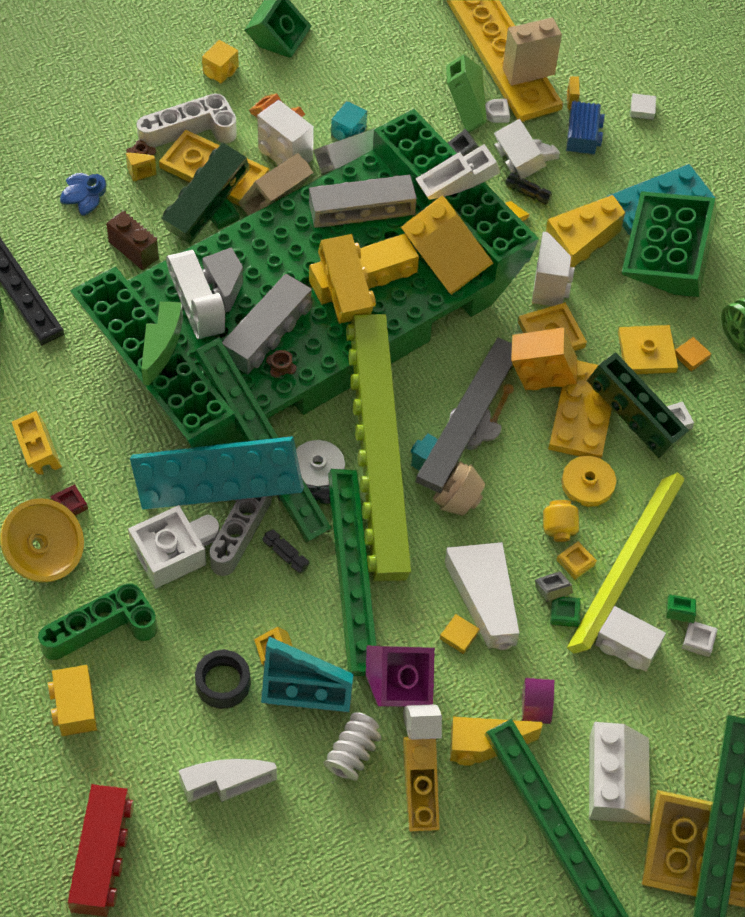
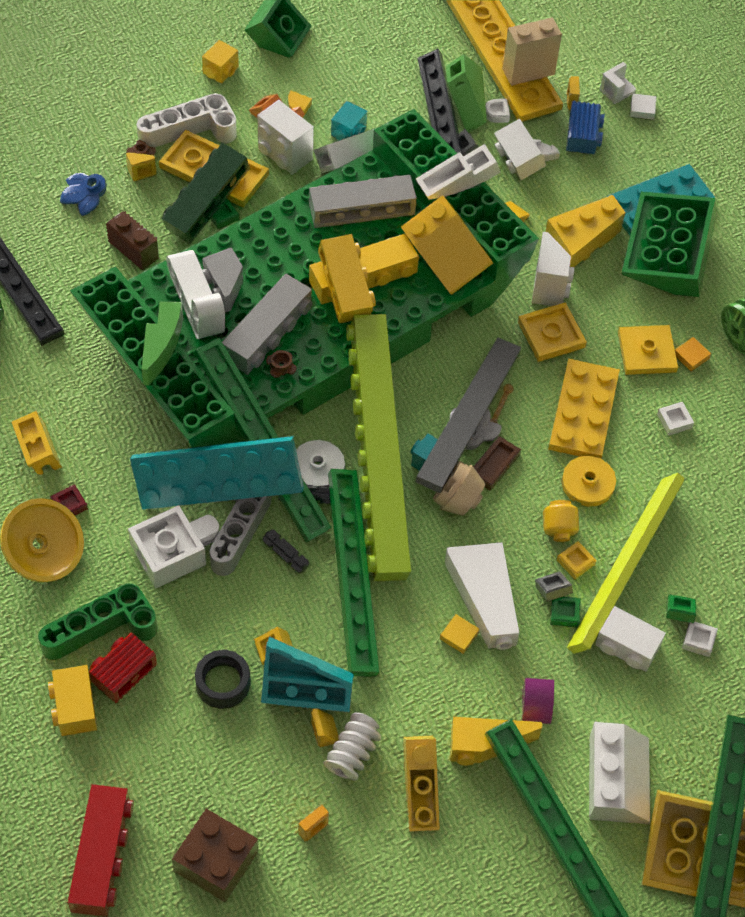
(122, 667): none -> red brick
(215, 855): none -> reddish brown brick
(226, 777): white slope -> none
(276, 184): tan brick -> none
(299, 100): none -> yellow tile
(313, 823): none -> light orange tile
(324, 728): none -> yellow slope
(401, 675): magenta slope -> none
(423, 721): white slope -> none
(439, 98): none -> black tile
(496, 461): none -> reddish brown tile
(528, 188): black axle -> none
(544, 359): light orange brick -> none
(615, 85): none -> white panel
(637, 405): dark green brick -> none

